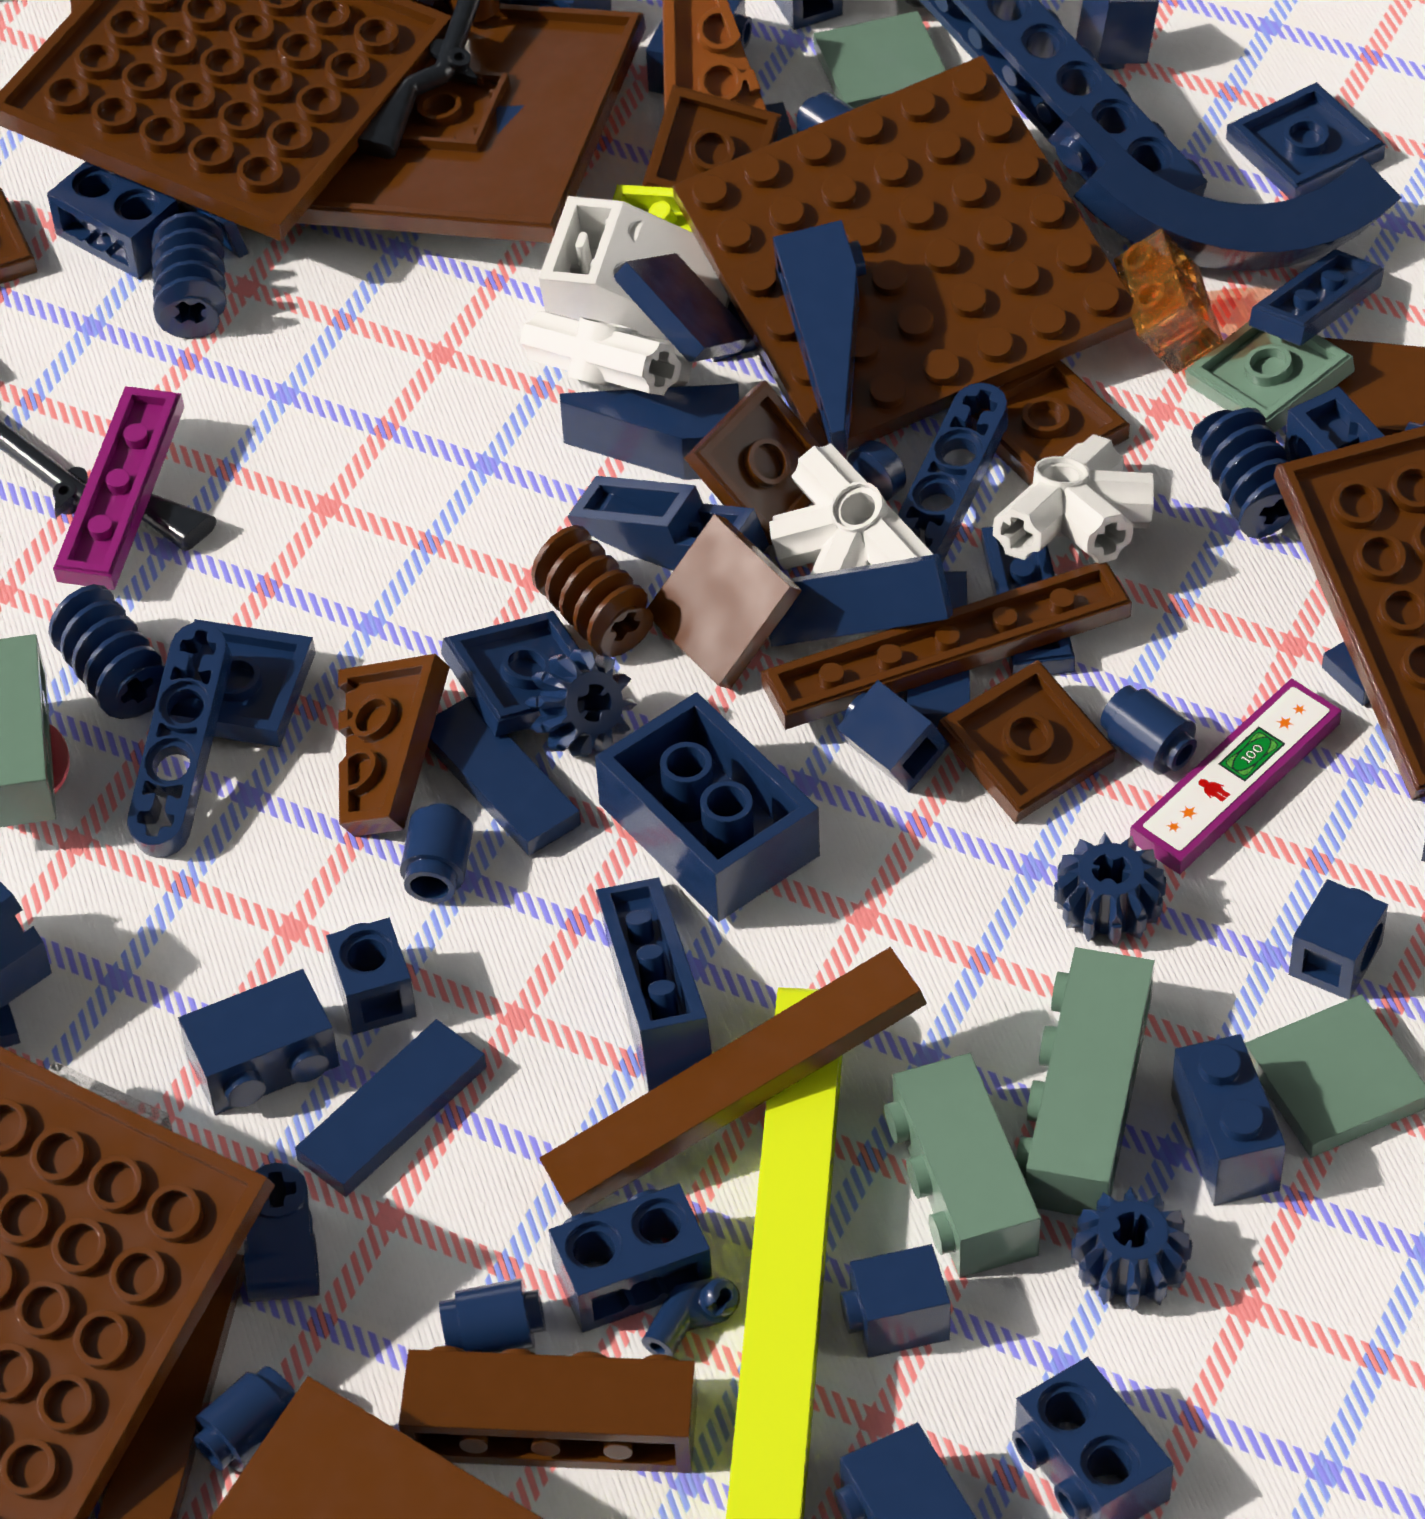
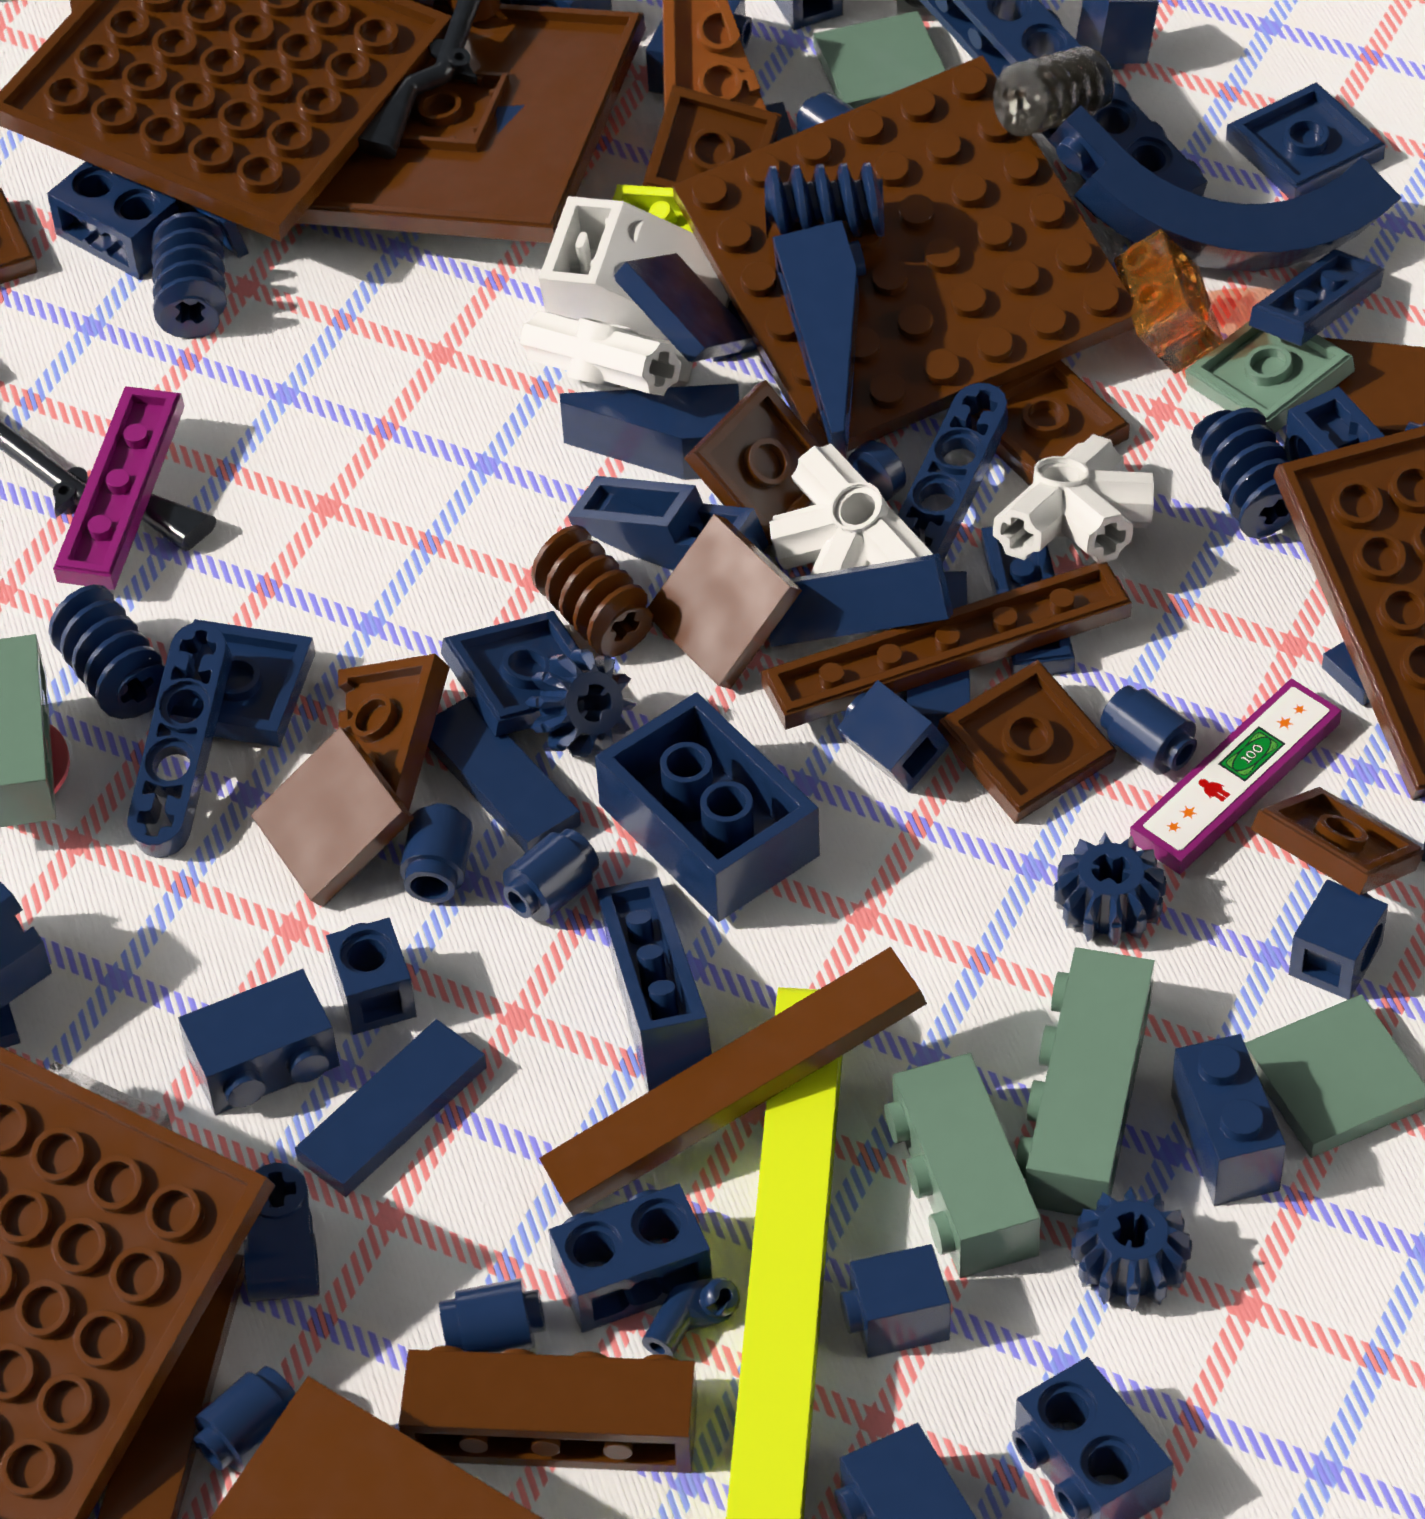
(331, 817): none -> tile
(550, 875): none -> dark blue brick
(824, 199): none -> dark blue piece
(1049, 88): none -> clear smoke piece
(1338, 840): none -> reddish brown tile

